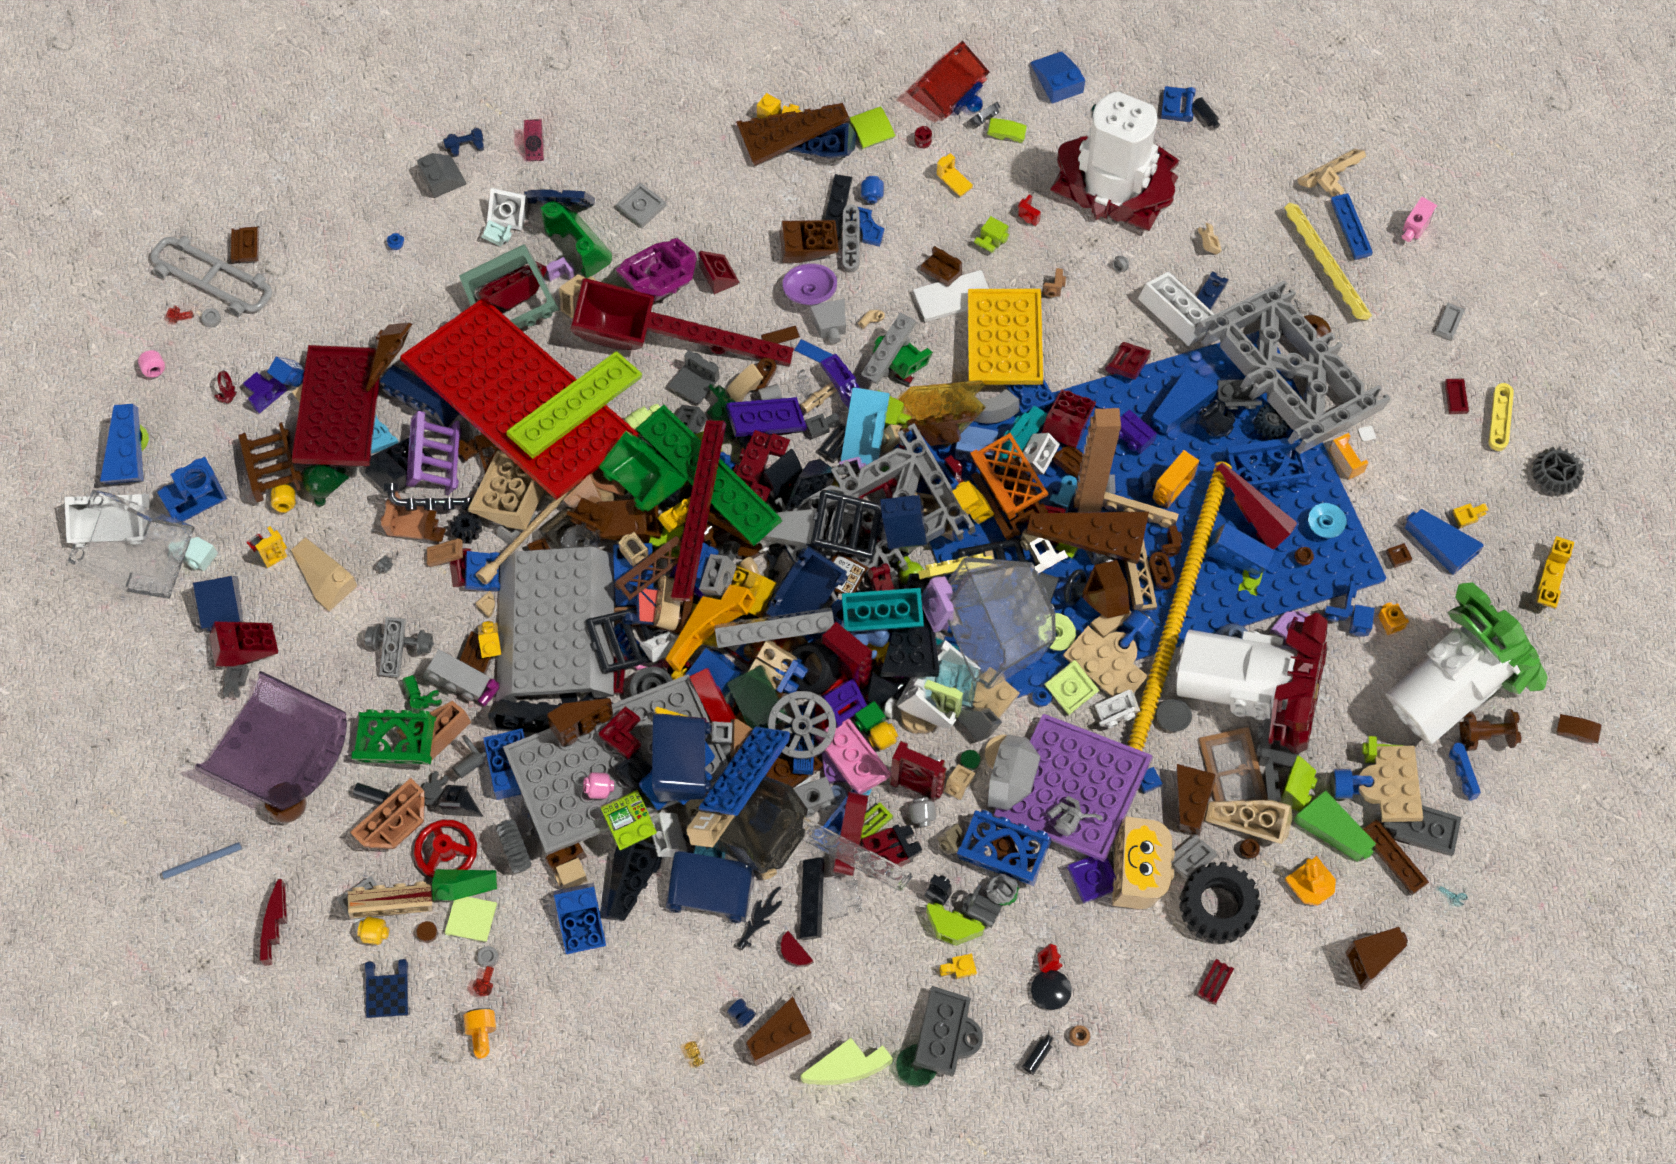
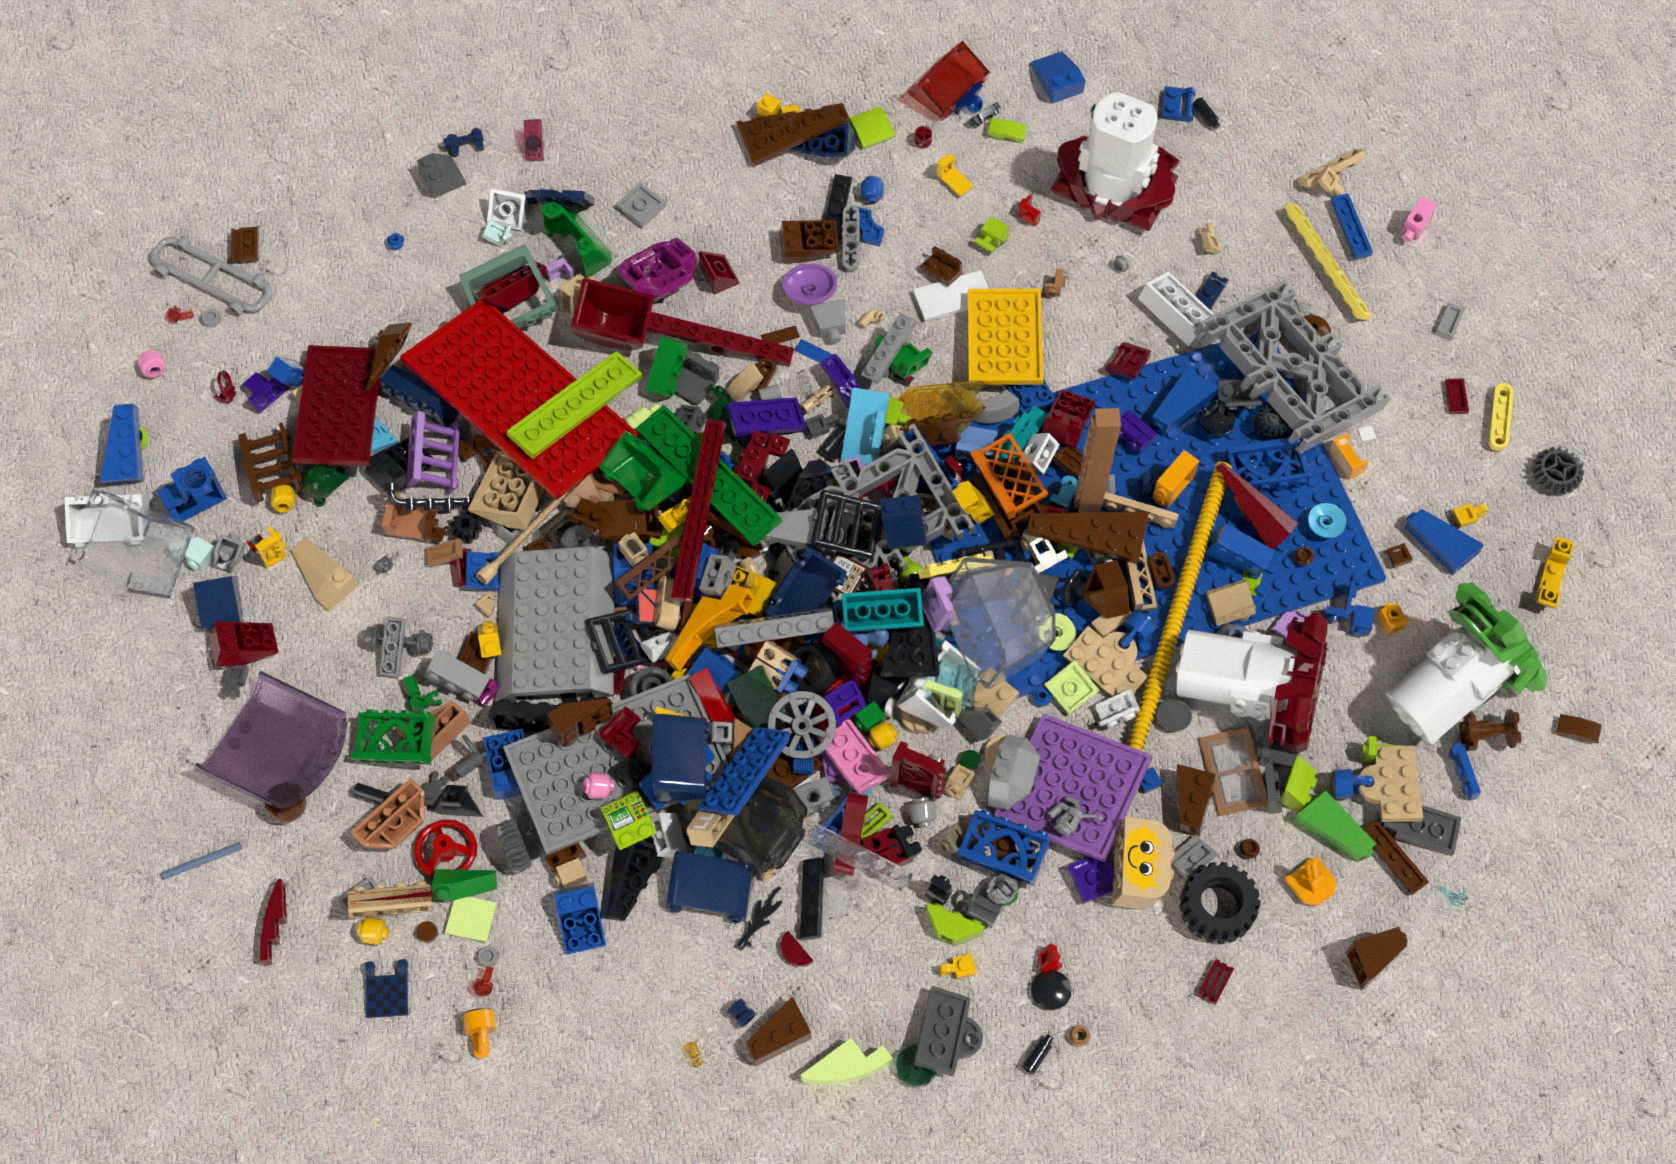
(228, 552): none -> light grey hand
(667, 366): none -> green brick
(1174, 540): reddish brown bracket -> none
(1231, 603): none -> tan slope
(1255, 817): tan wedge -> none

